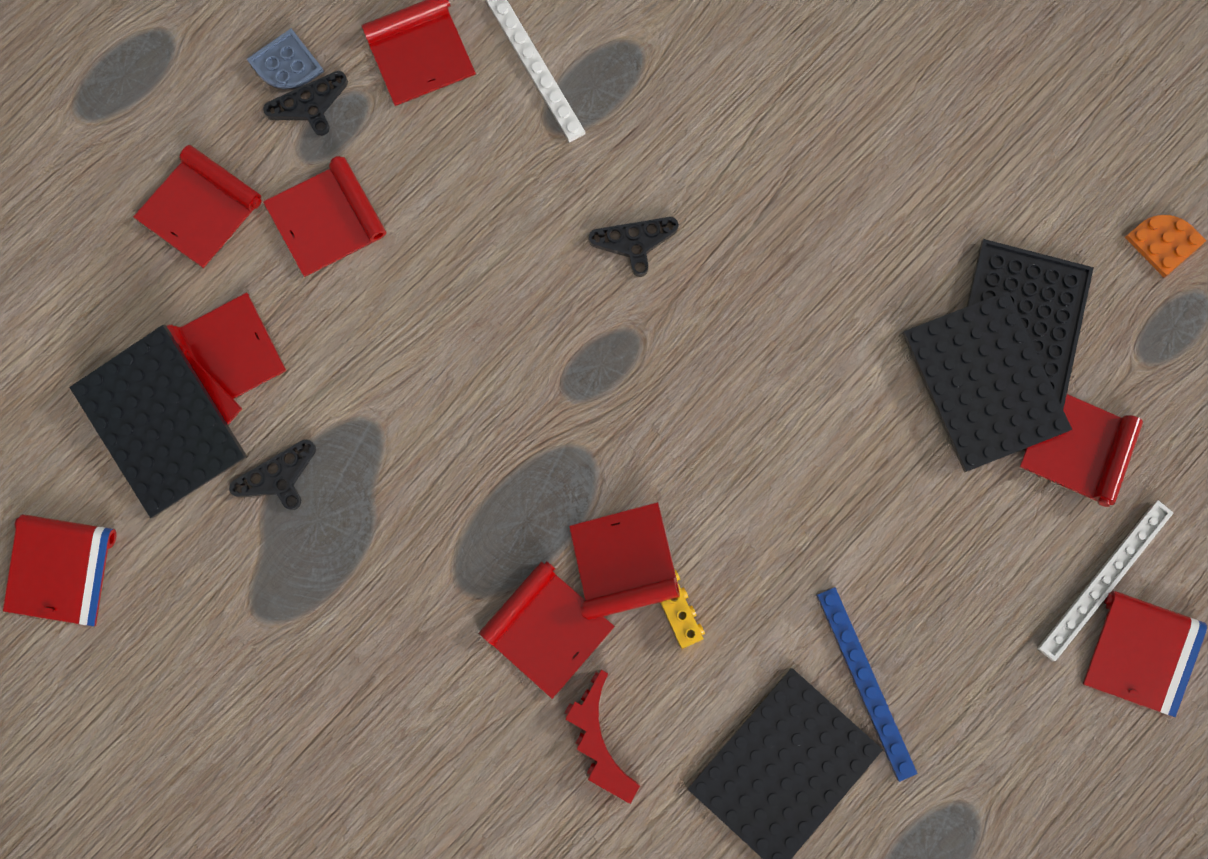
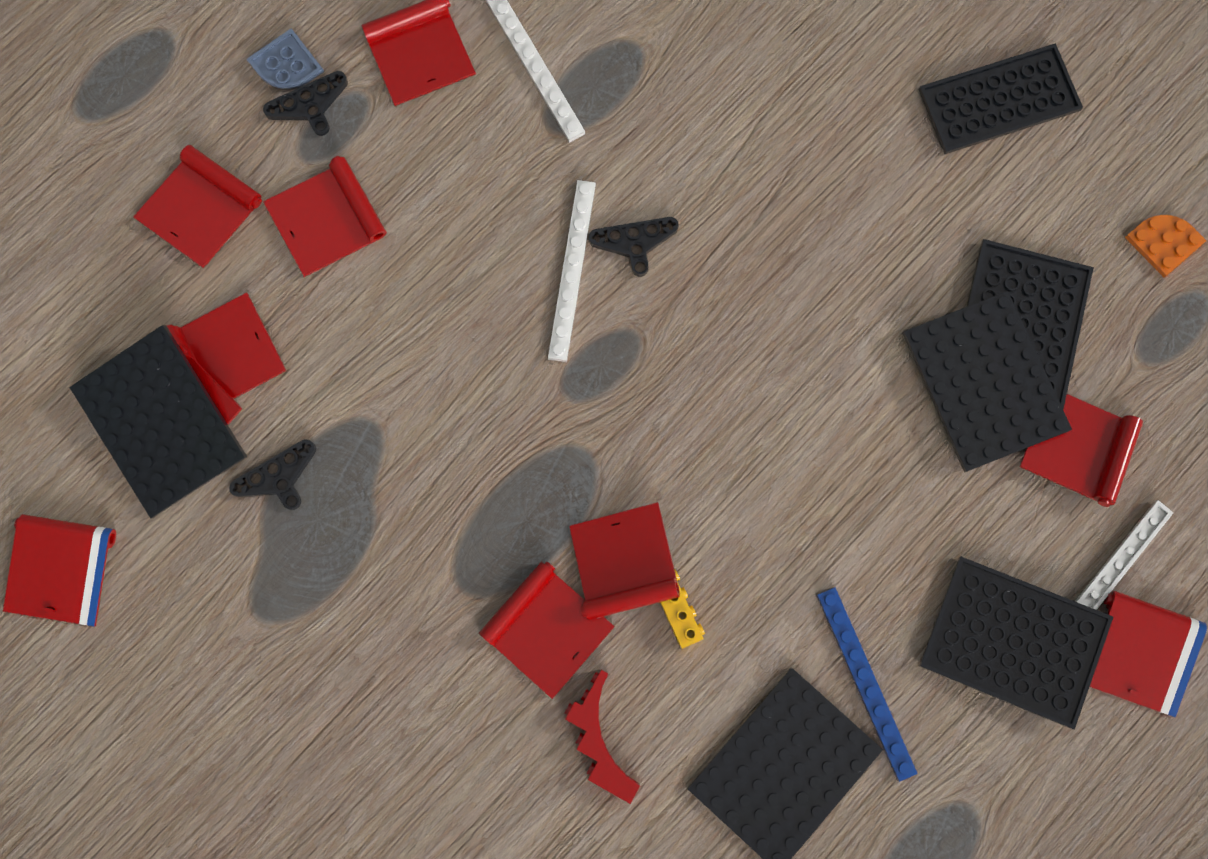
(571, 271): none -> white plate
(1000, 98): none -> black plate
(1016, 642): none -> black plate

